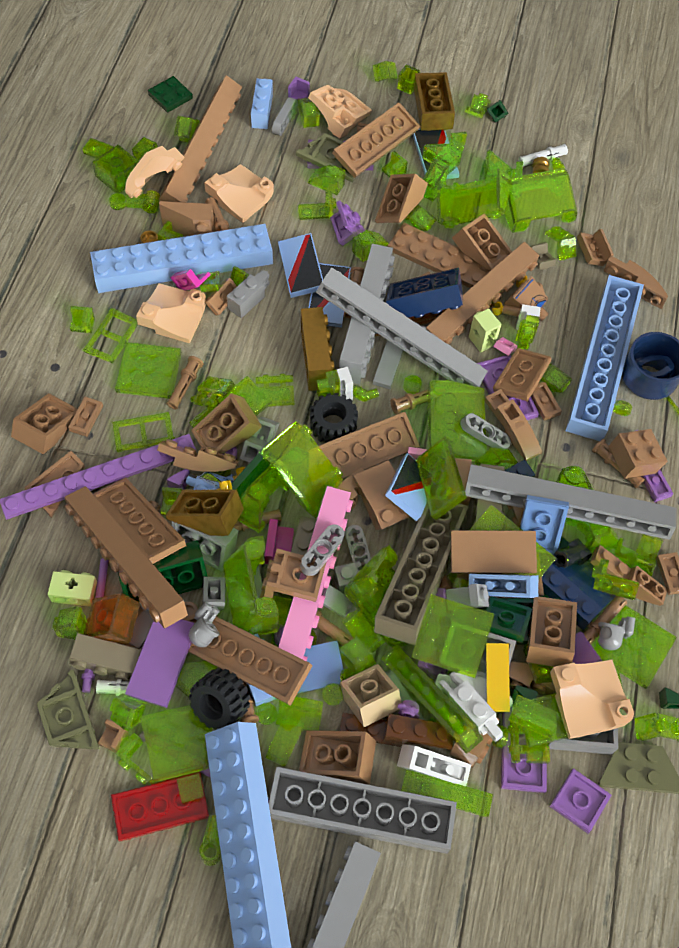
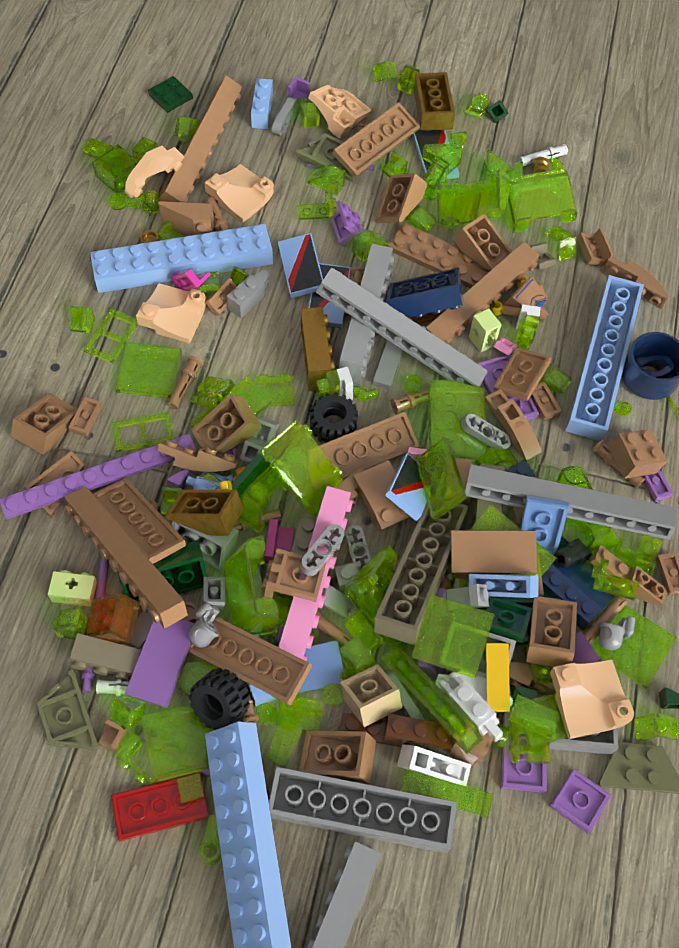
(409, 709): medium lavender plate -> none

